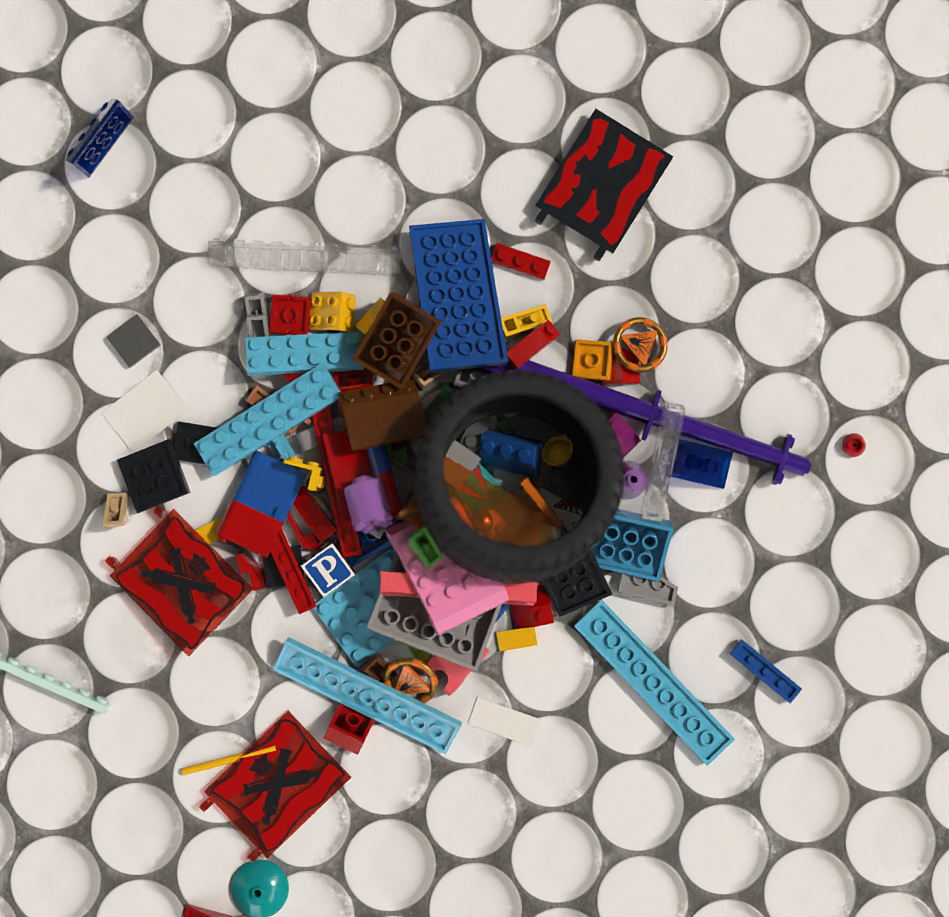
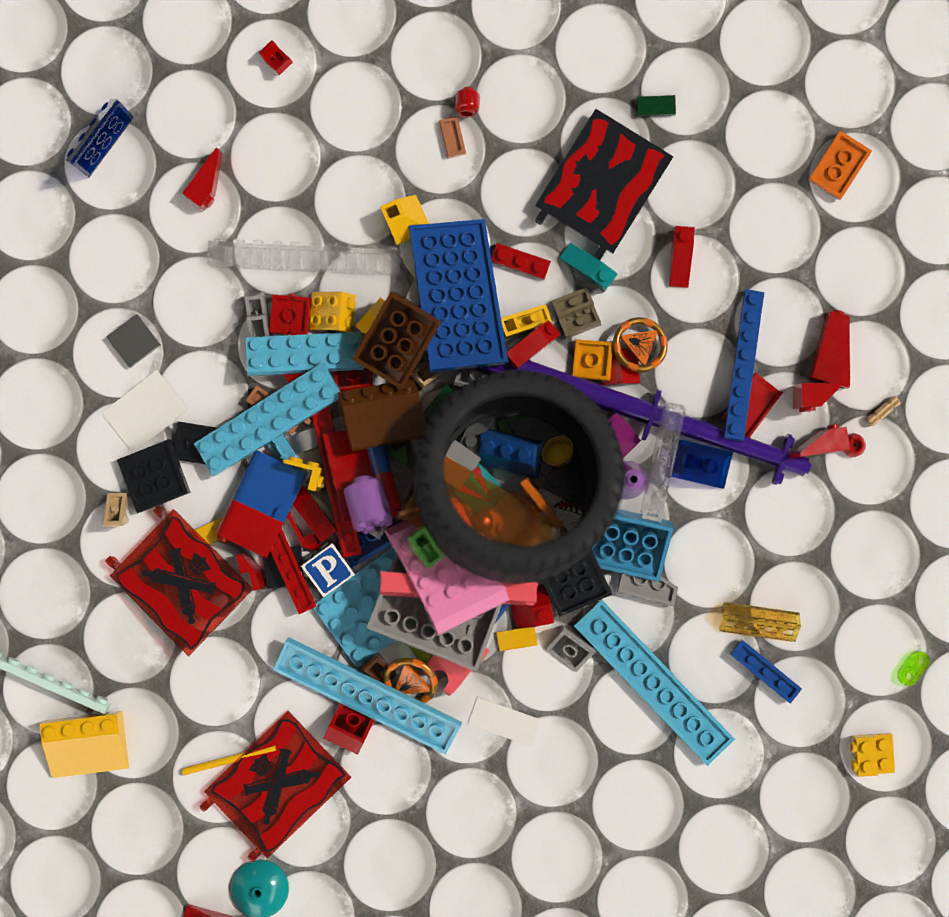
(85, 744): none -> yellow slope
(204, 184): none -> red slope
(275, 57): none -> red bracket
(401, 214): none -> yellow slope
(452, 137): none -> nougat tile
(467, 102): none -> red head
(570, 649): none -> light grey slope
(576, 312): none -> dark tan slope
(588, 267): none -> teal slope
(656, 106): none -> dark green tile
(681, 256): none -> red slope
(743, 365): none -> blue plate
(761, 618): none -> clear yellow fence
(762, 399): none -> red door
(812, 395): none -> red slope
(824, 441): none -> slope
(832, 353): none -> red slope
(839, 165): none -> orange plate
(872, 754): none -> yellow plate
(883, 410): none -> tan axle
(911, 666): none -> clear neon green plate

